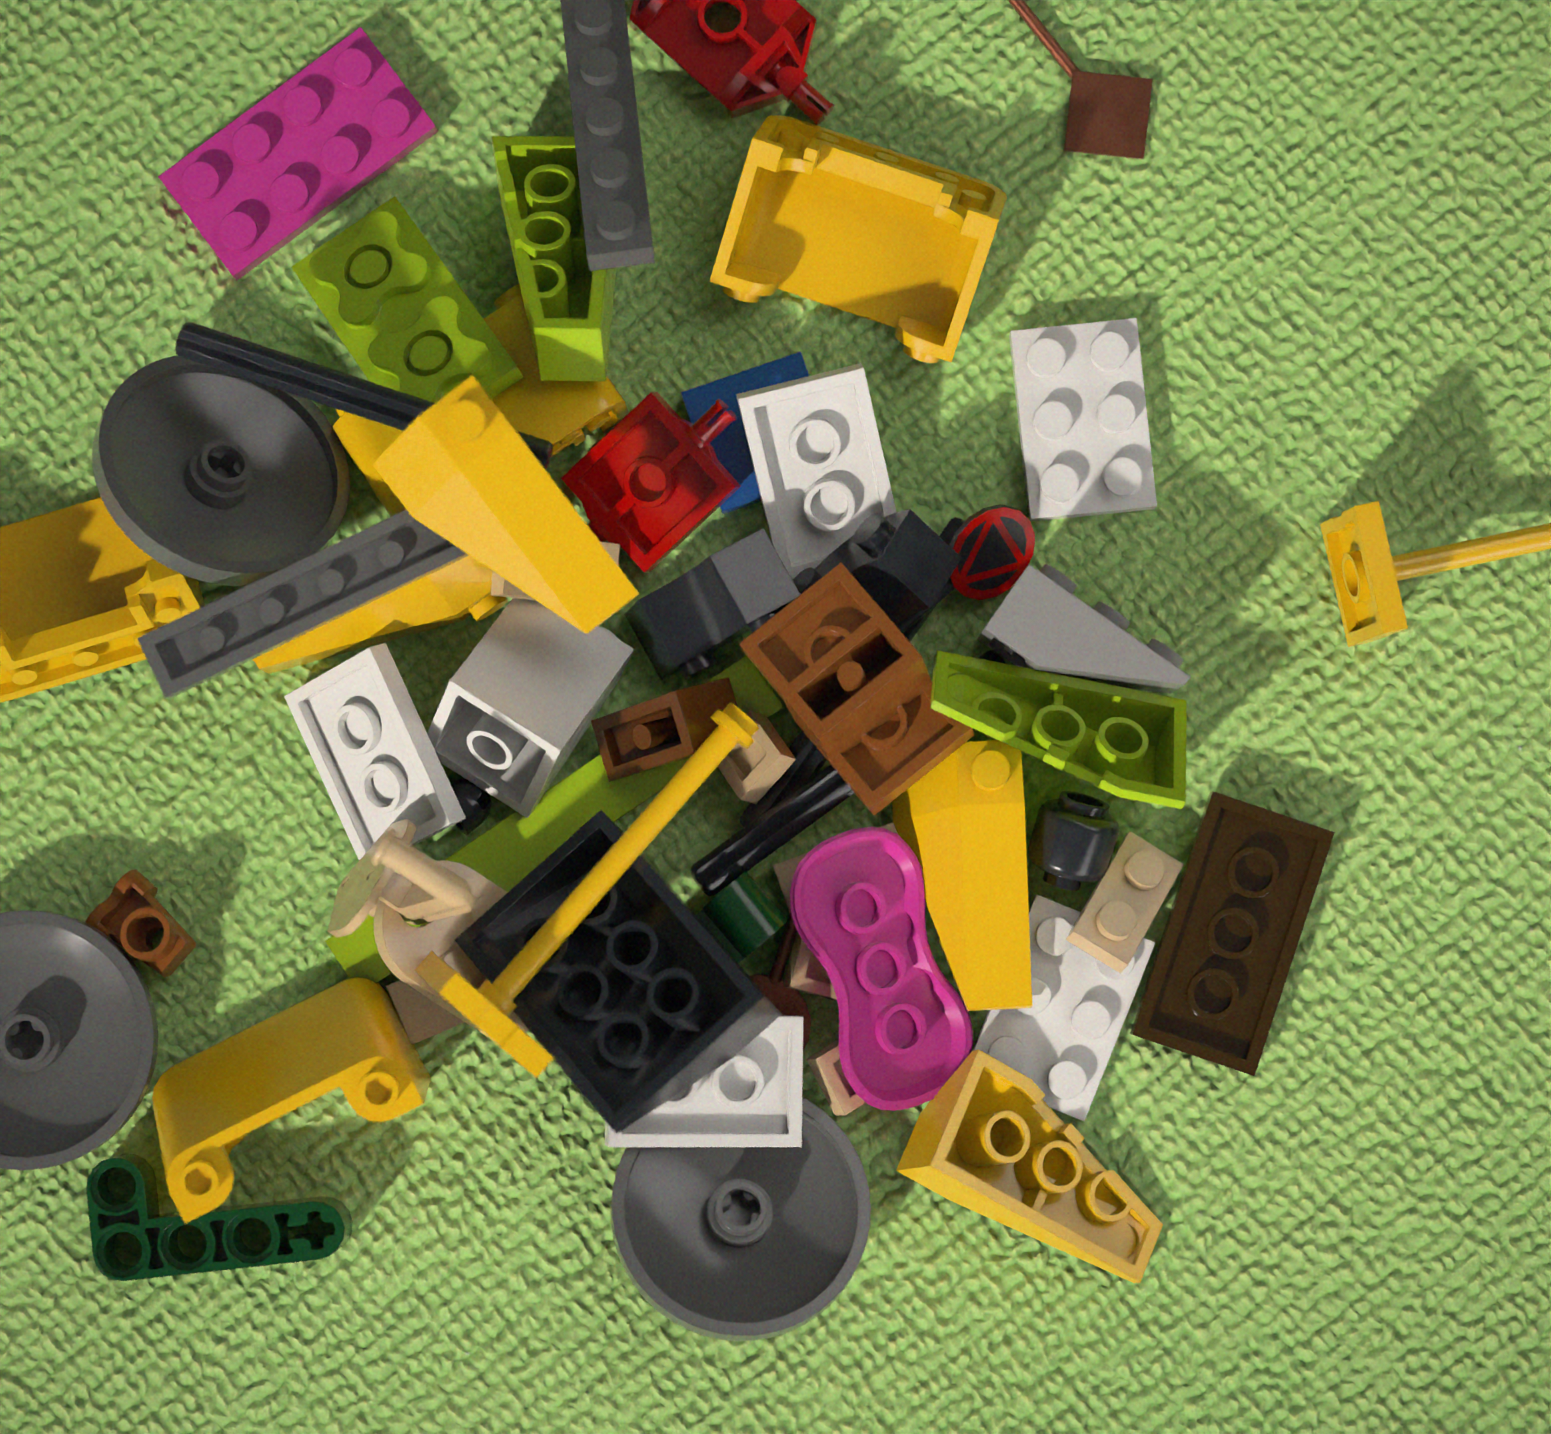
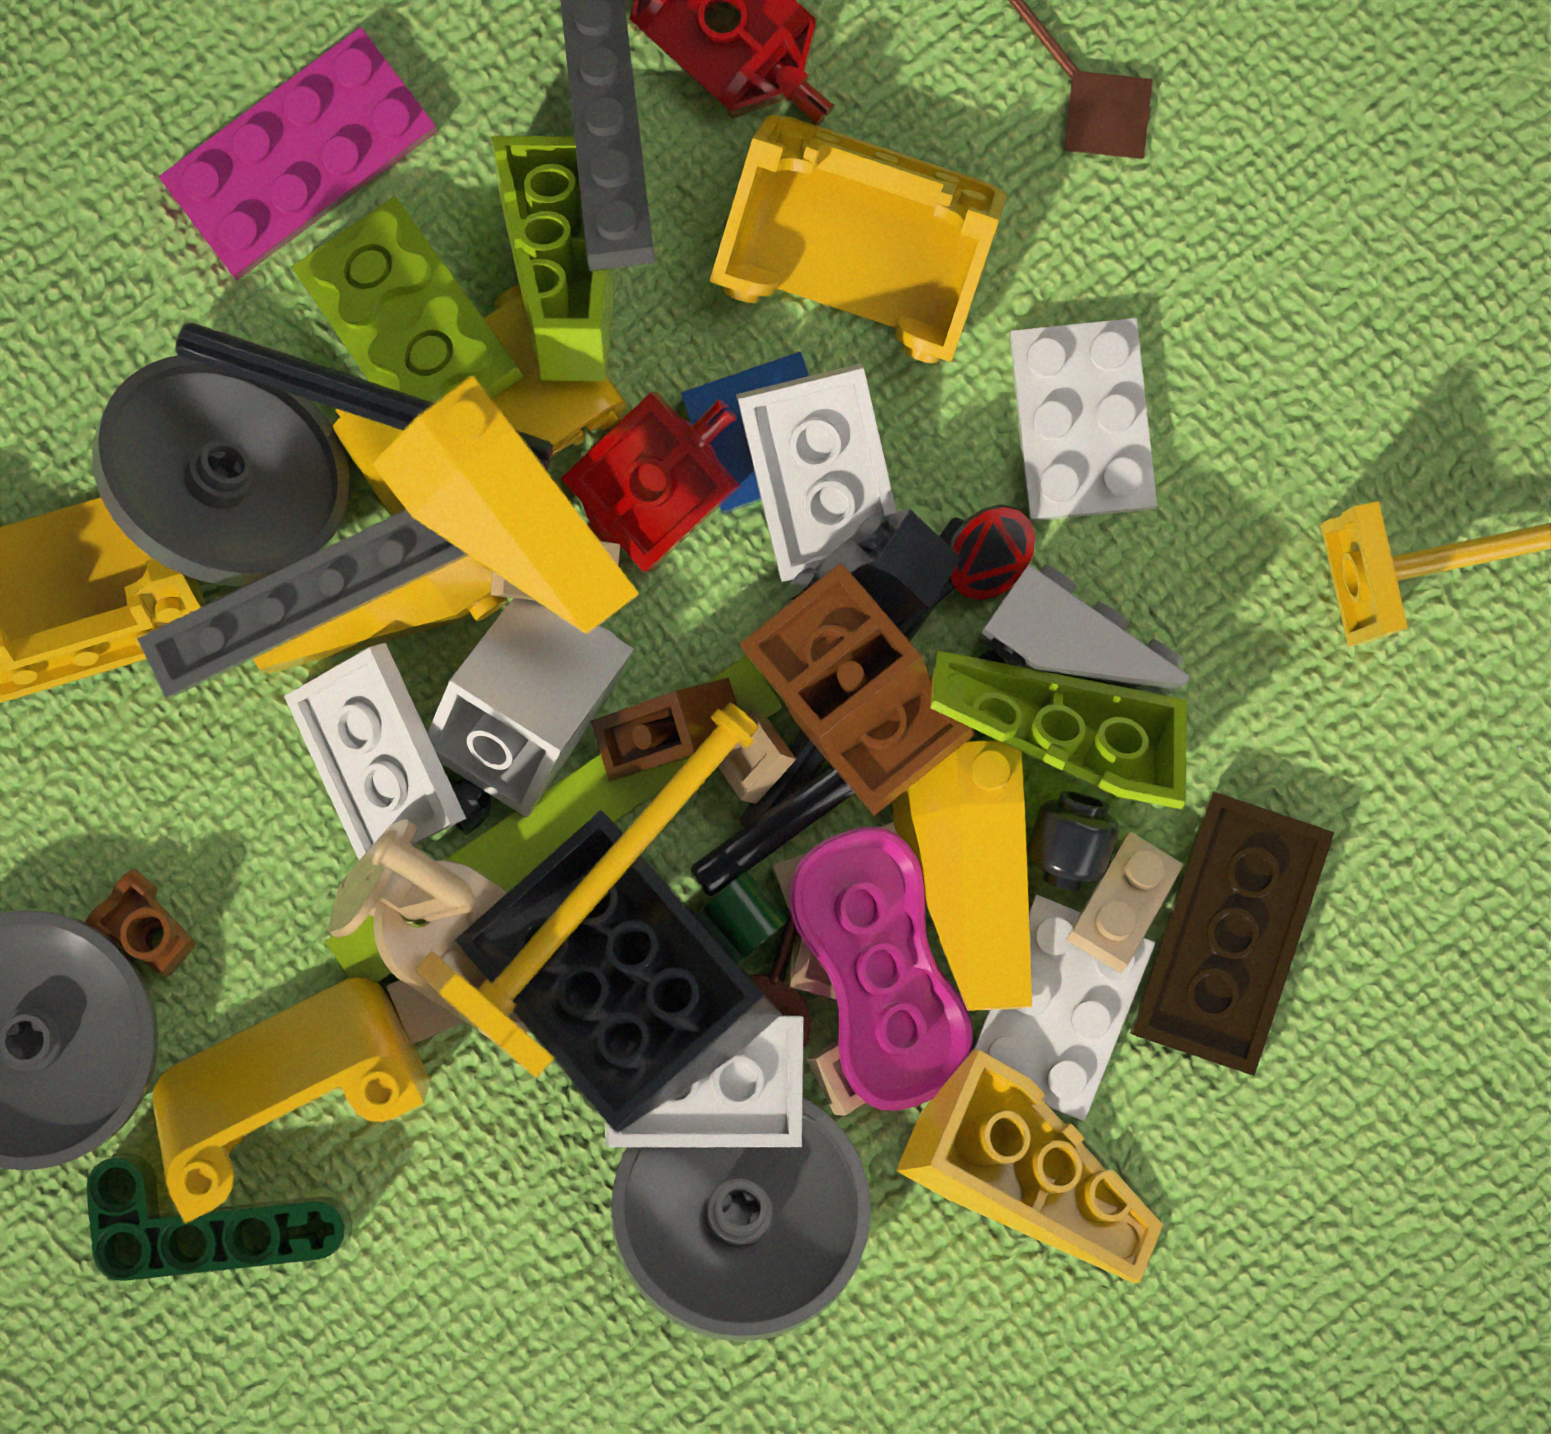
(712, 606): black brick -> none

